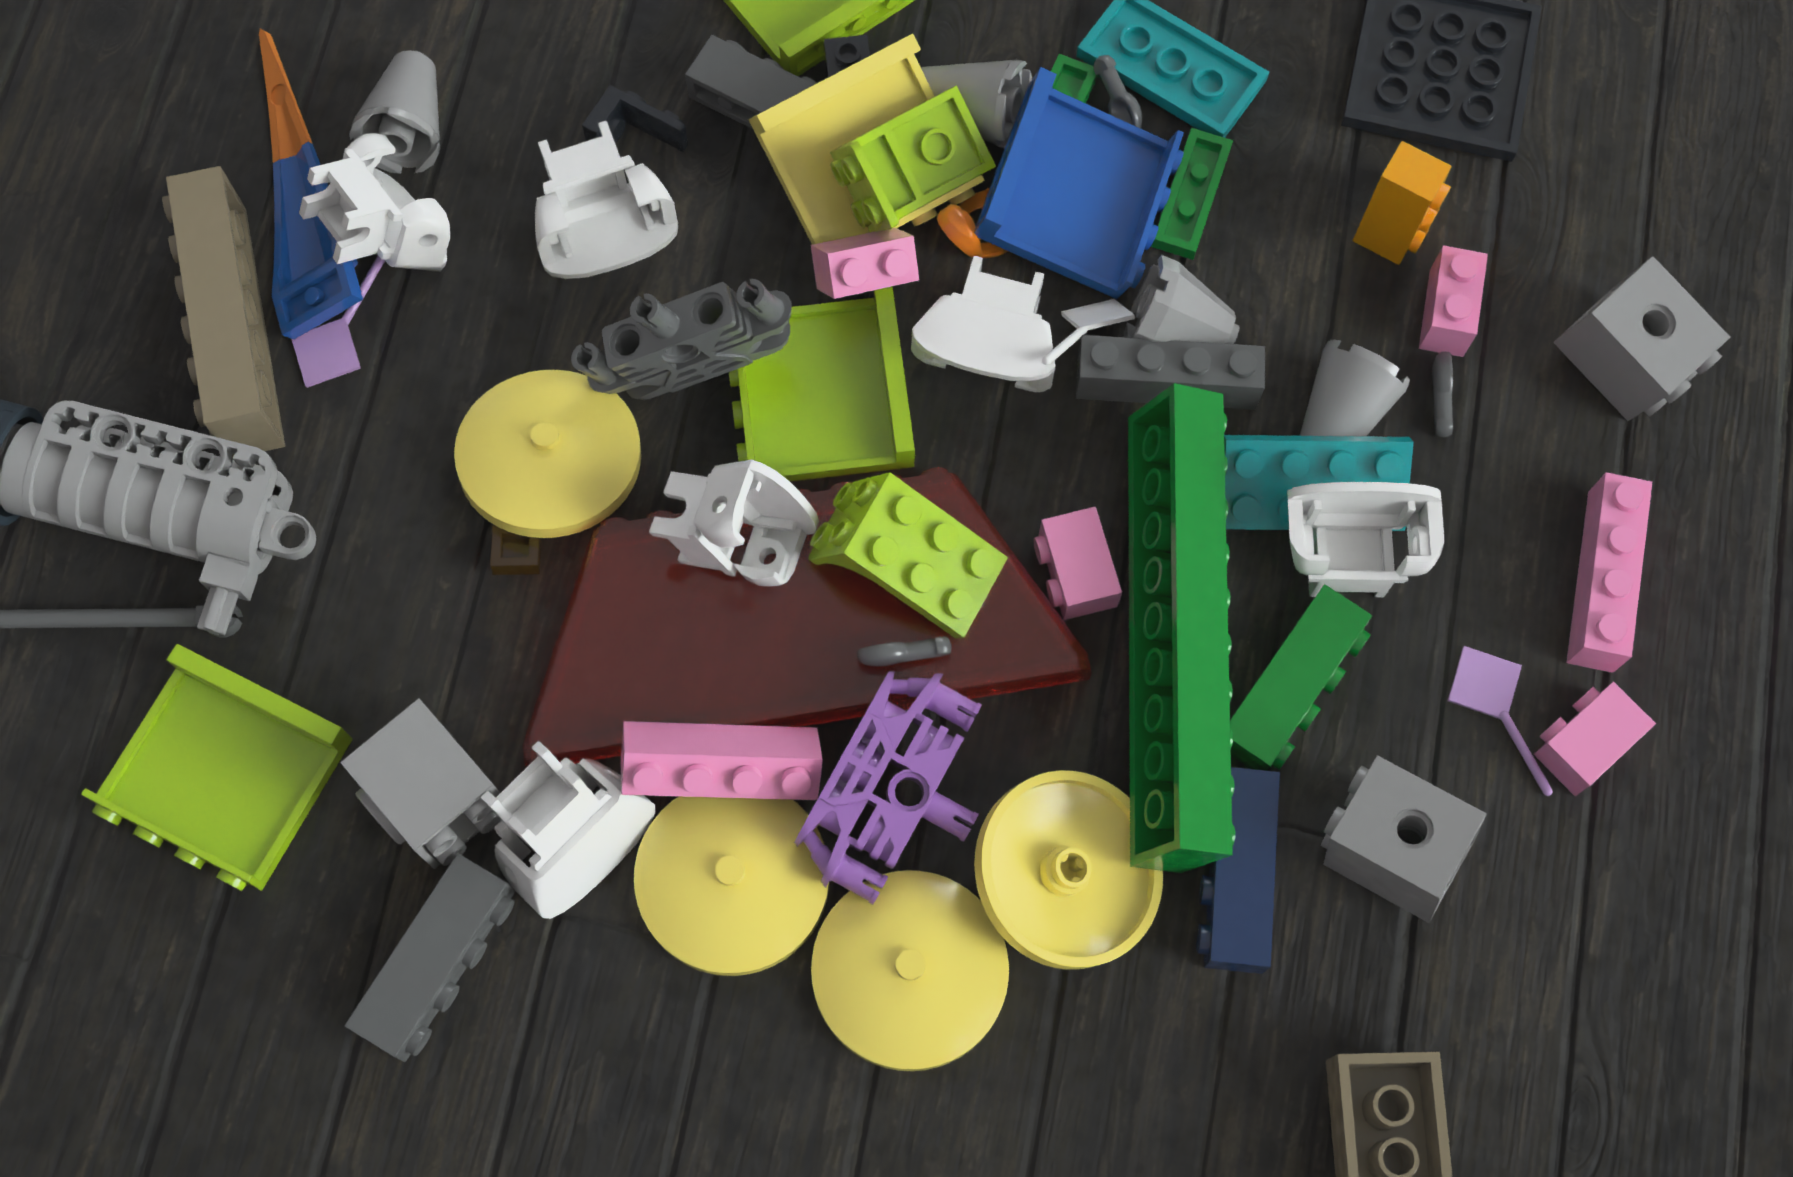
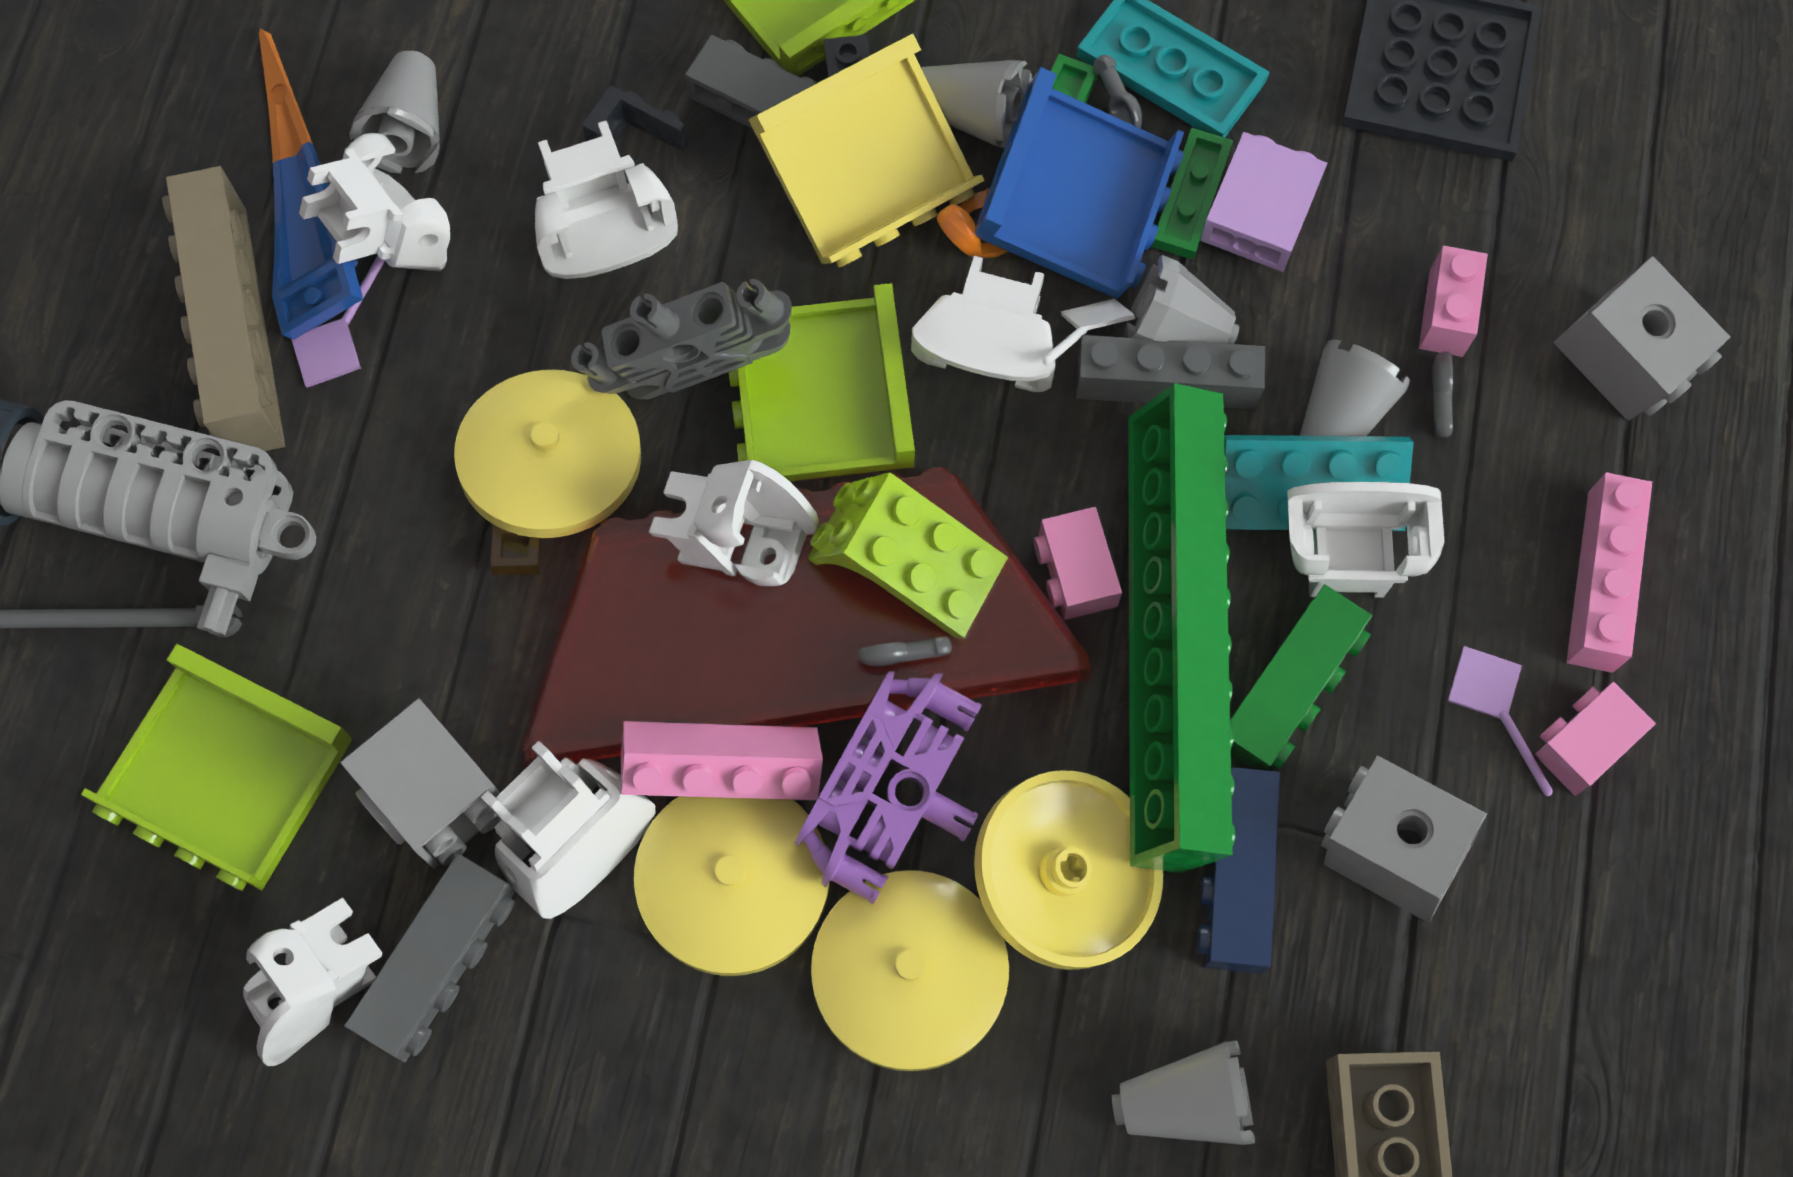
(312, 983): none -> white piece
(865, 262): bright pink brick -> none
(911, 160): lime bracket -> none
(1190, 1099): none -> light grey cone
(1263, 201): none -> lavender brick
(1403, 204): light orange wedge -> none

